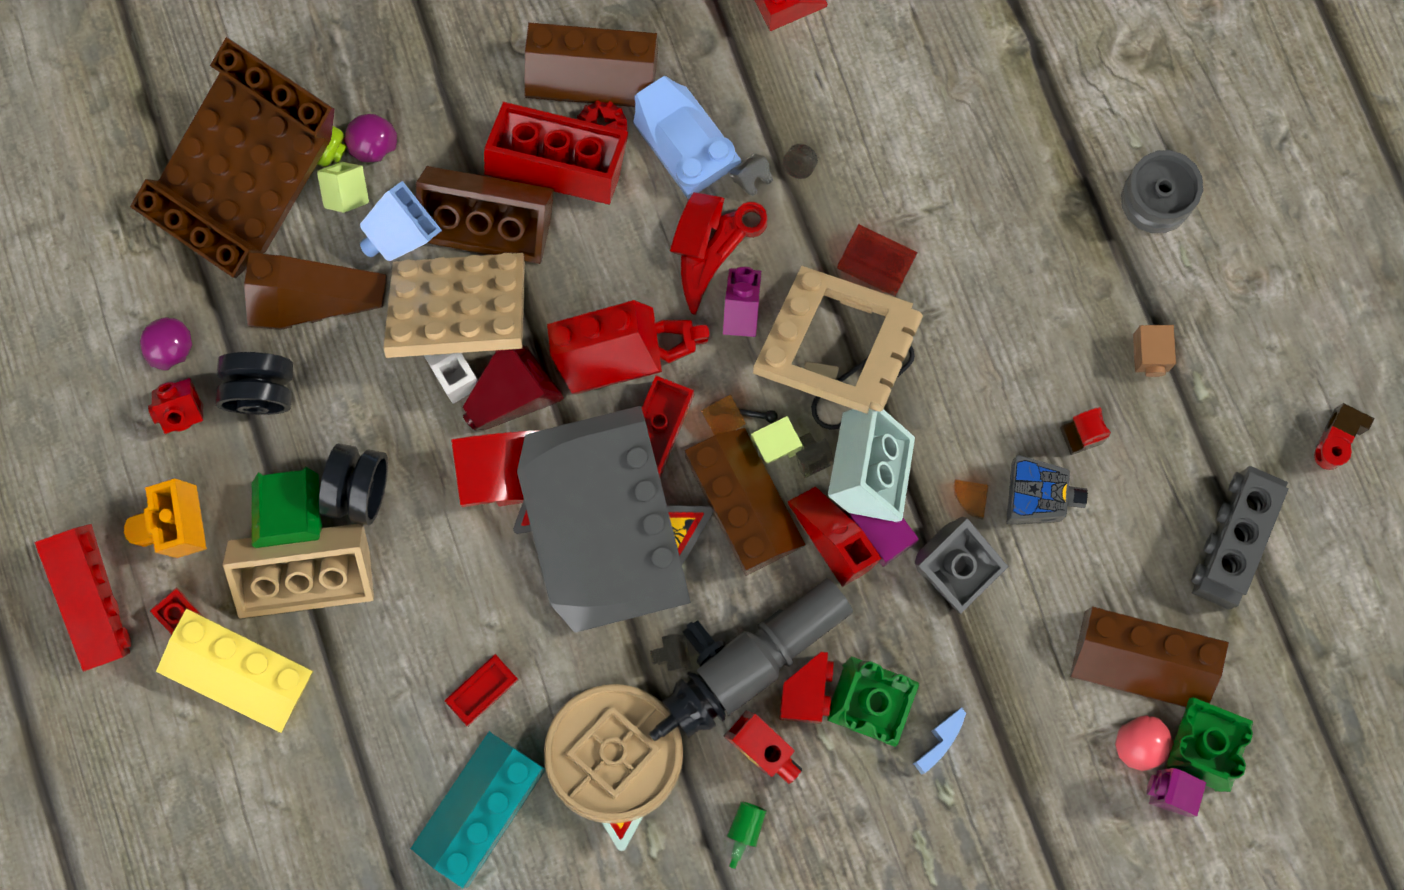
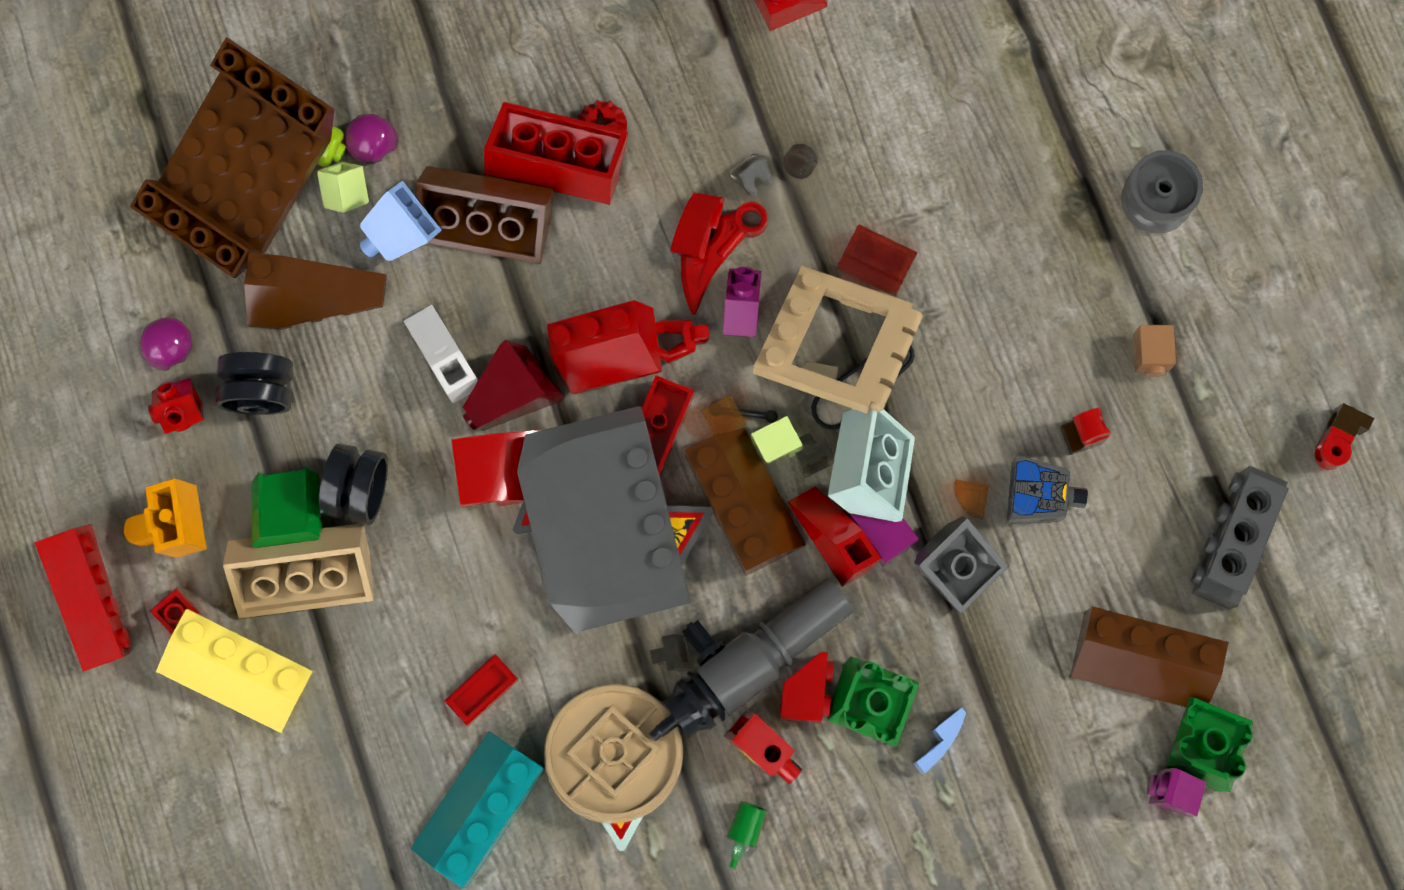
(455, 305): tan plate -> none
(588, 63): reddish brown slope -> none
(683, 135): light blue slope -> none
(1144, 743): coral hair -> none

